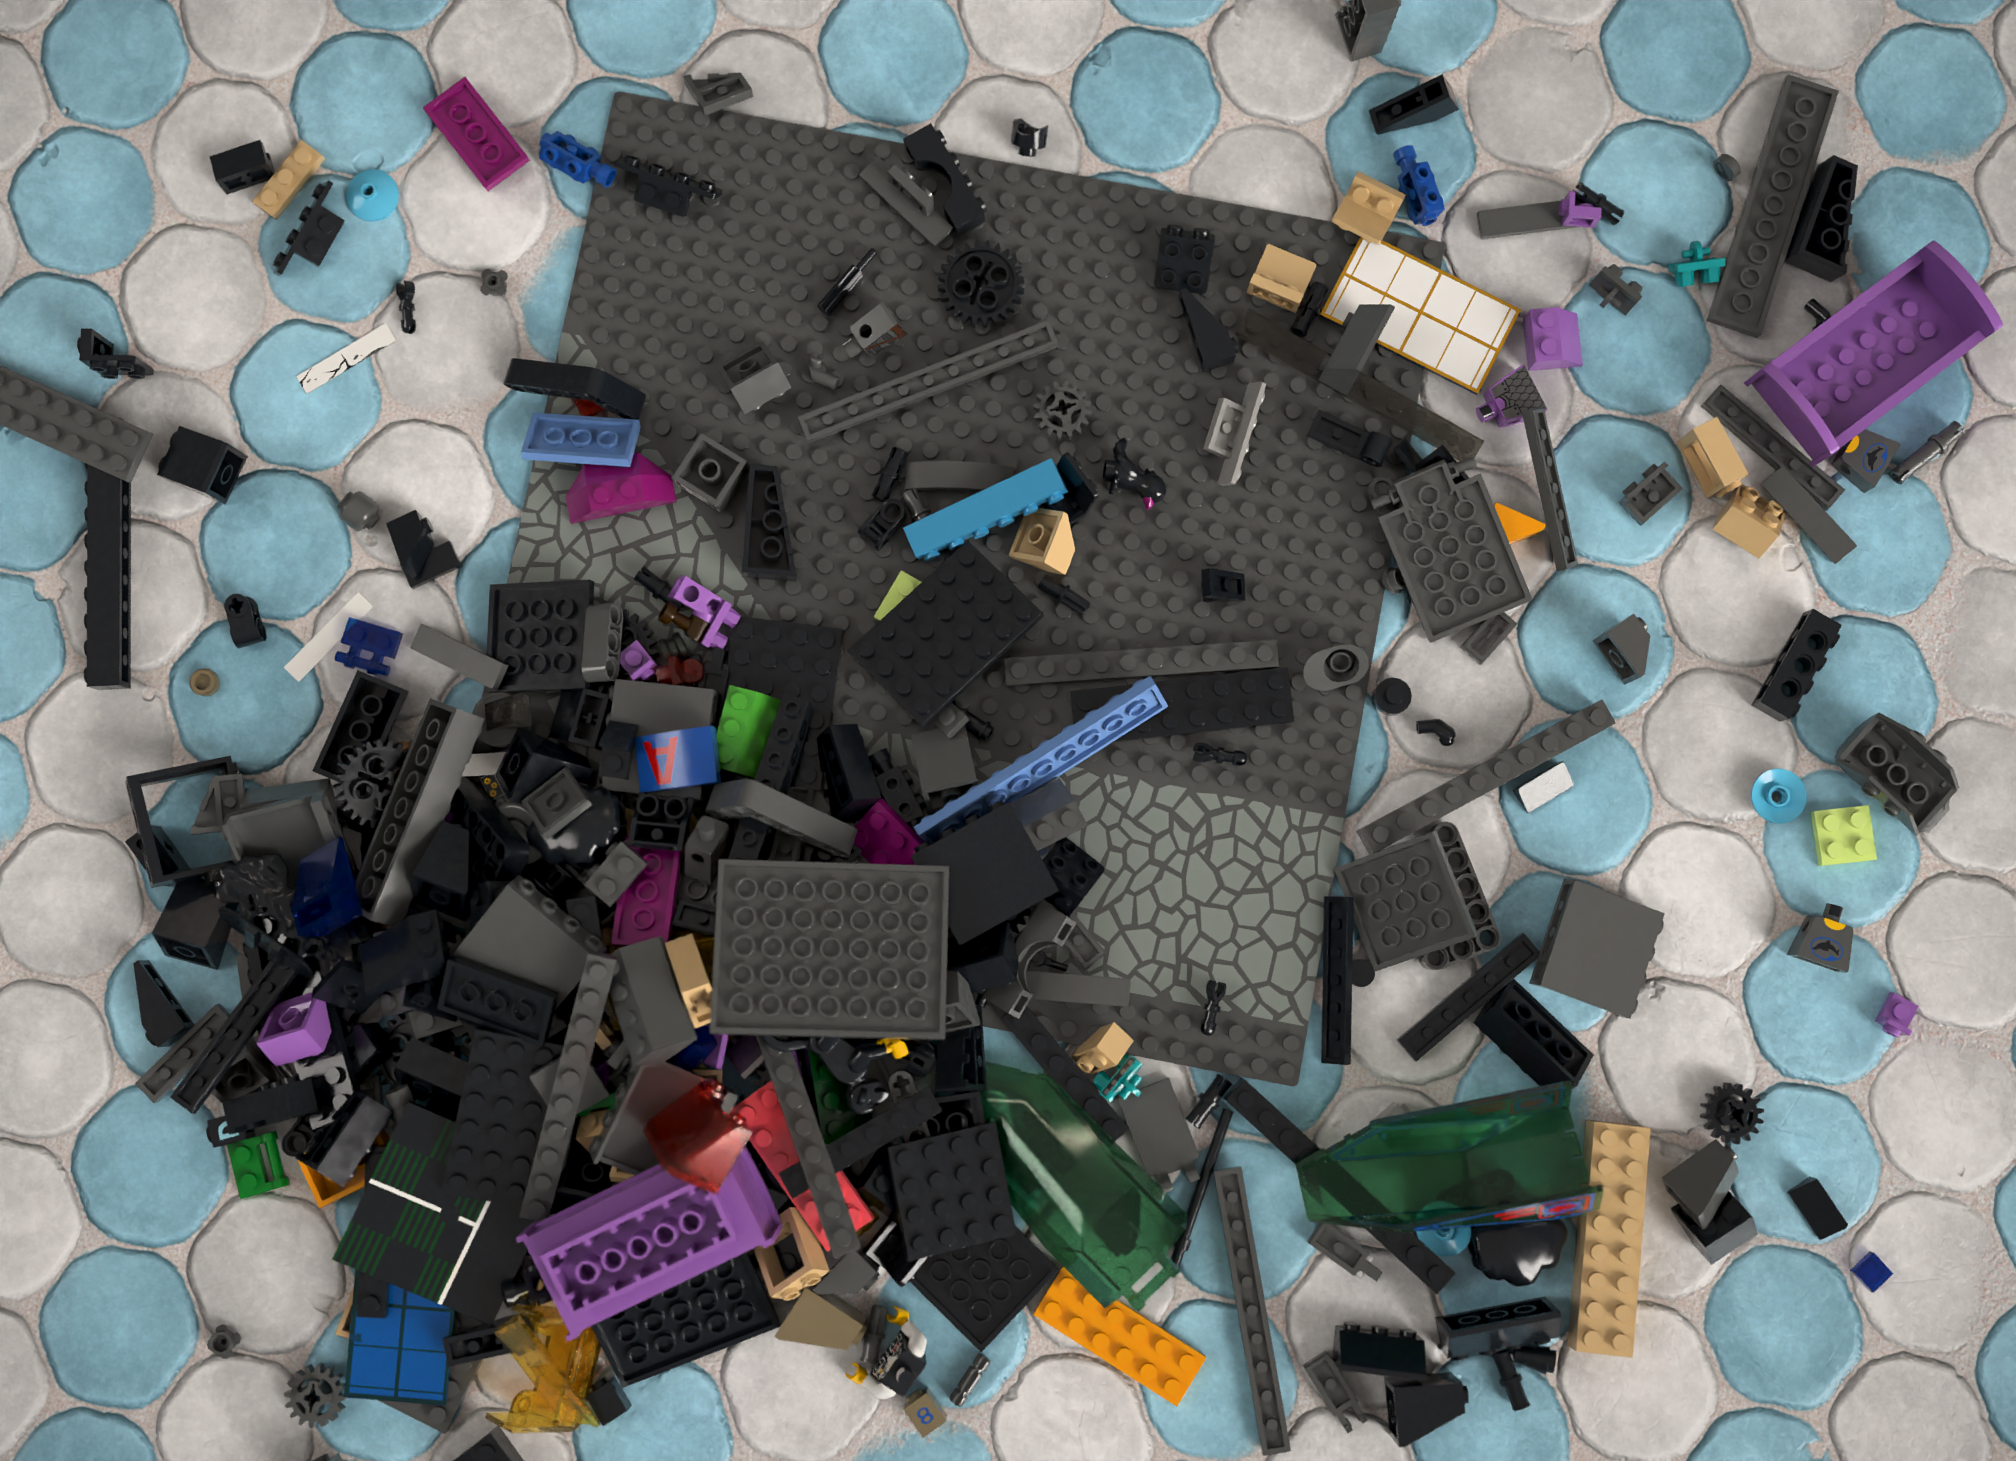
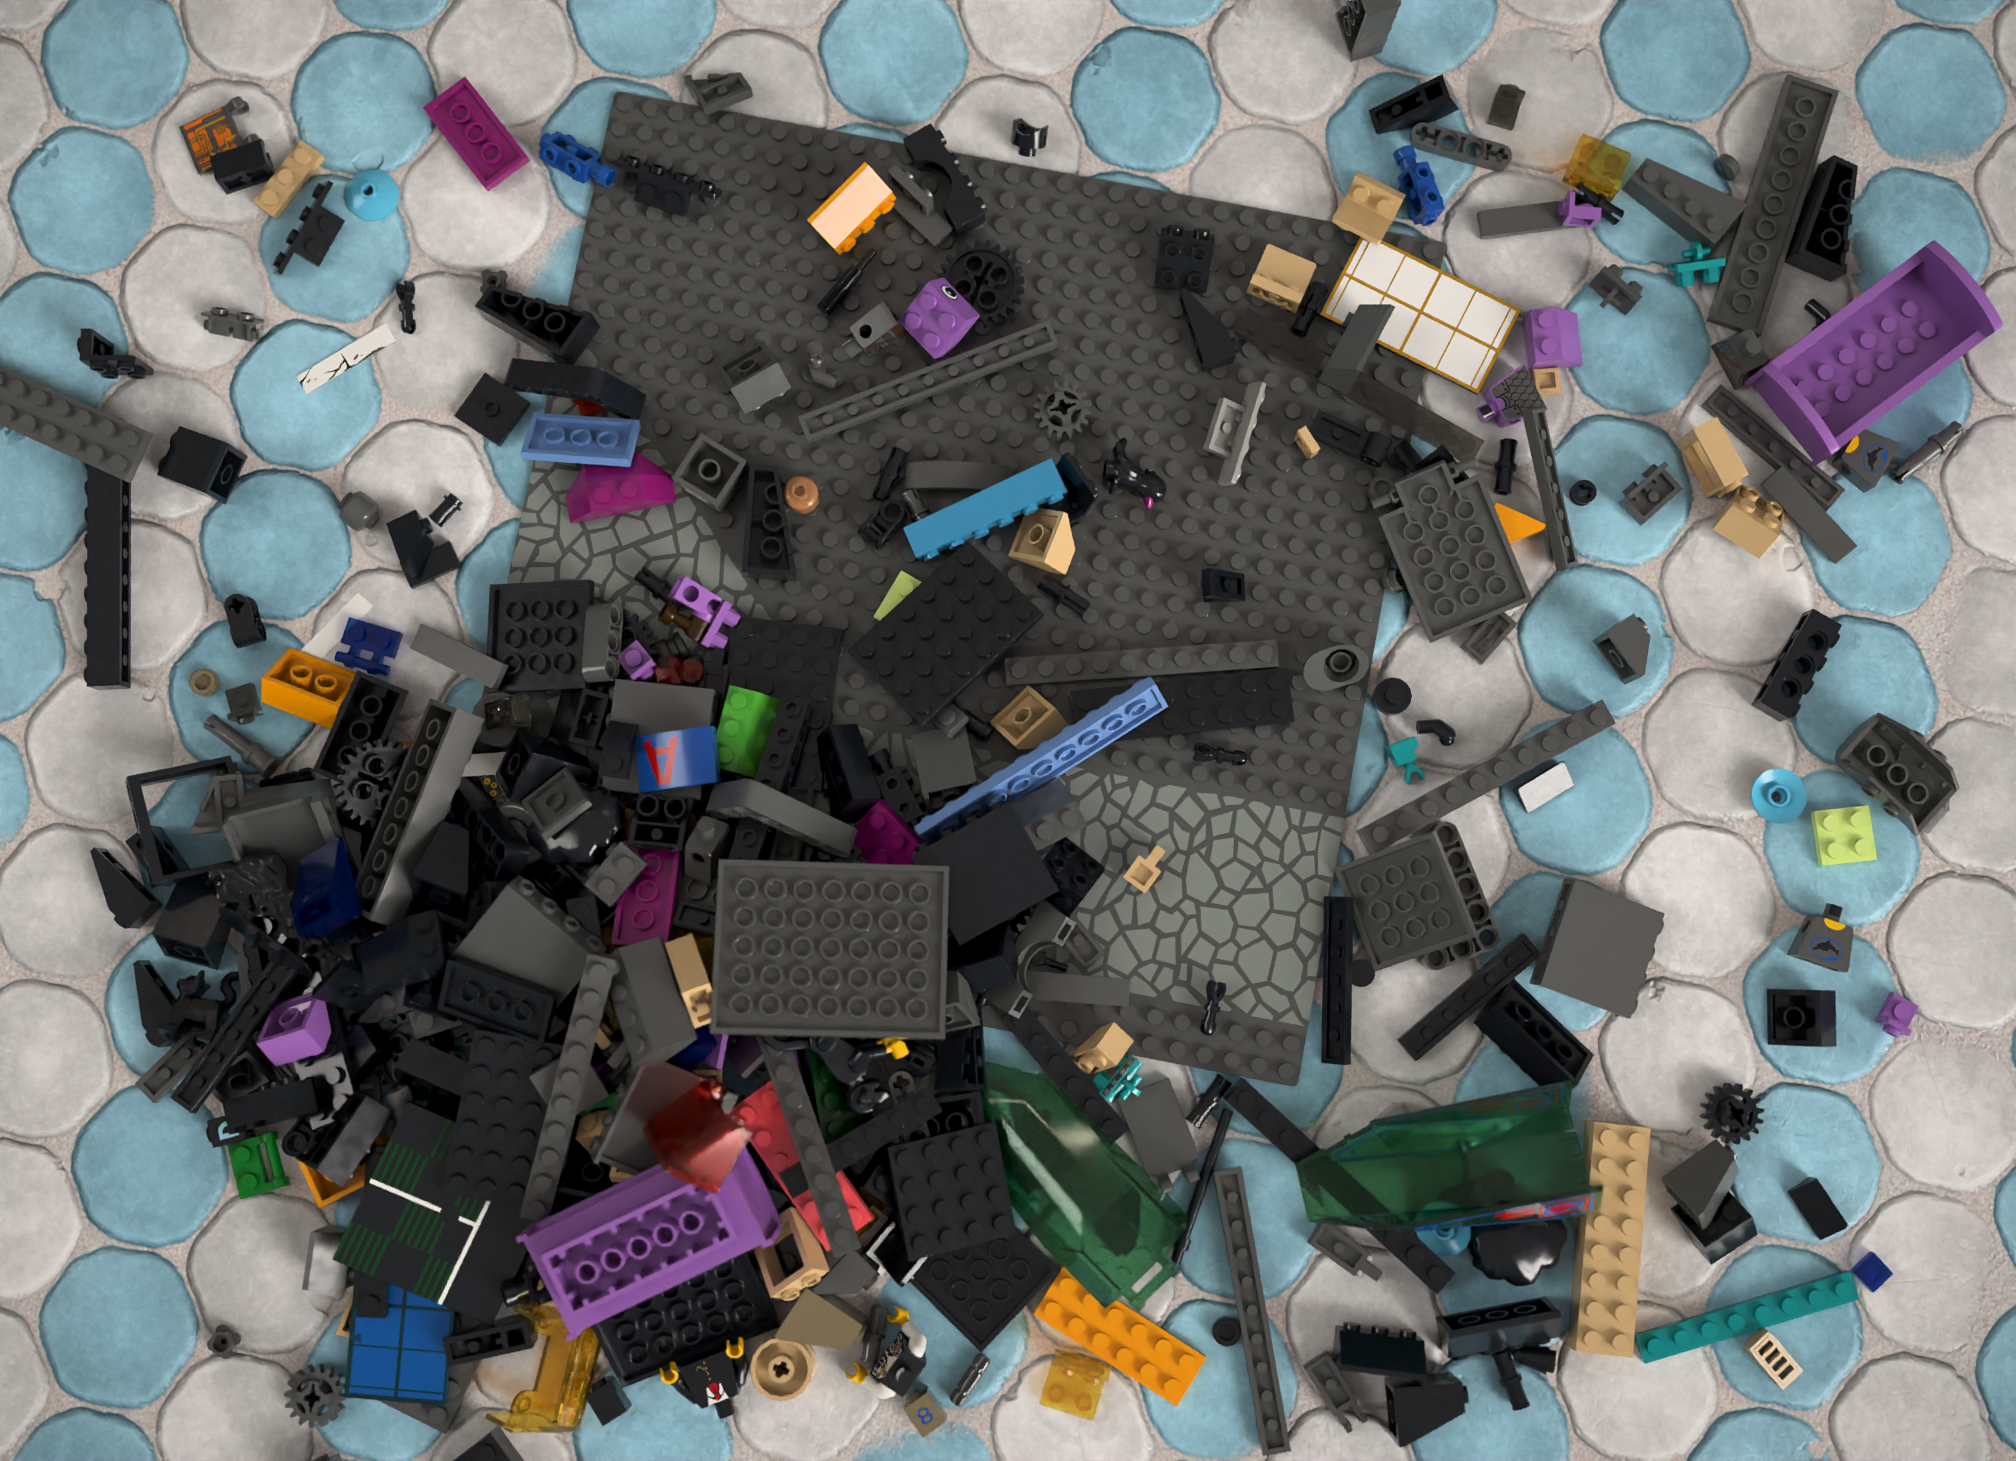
(123, 892): none -> black slope
(199, 1012): none -> black animal
(215, 134): none -> flag
(243, 323): none -> dark grey hinge
(243, 704): none -> clear smoke bracket
(250, 752): none -> dark grey pin
(303, 775): none -> black axle
(306, 687): none -> light orange slope
(320, 1269): none -> flat silver slope
(446, 509): none -> black pin
(492, 409): none -> black plate
(542, 325): none -> black wedge
(545, 1373): clear yellow wedge -> none
(711, 1378): none -> black torso
(780, 1382): none -> tan wheel
(801, 494): none -> medium nougat head
(852, 209): none -> slope
(938, 317): none -> medium lavender brick
(1029, 720): none -> tan slope
(1074, 1384): none -> clear yellow bracket
(1143, 872): none -> tan plate
(1226, 1331): none -> black tile
(1306, 442): none -> tan tile
(1403, 754): none -> teal piece
(1461, 142): none -> dark grey beam
(1505, 106): none -> clear smoke bracket
(1505, 466): none -> black pin
(1547, 380): none -> tan tile
(1583, 484): none -> black bush
(1597, 166): none -> clear yellow bracket
(1684, 203): none -> dark grey wedge
(1740, 356): none -> dark grey torso
(1746, 1316): none -> teal plate
(1756, 1342): none -> tan slope
(1801, 1017): none -> black slope

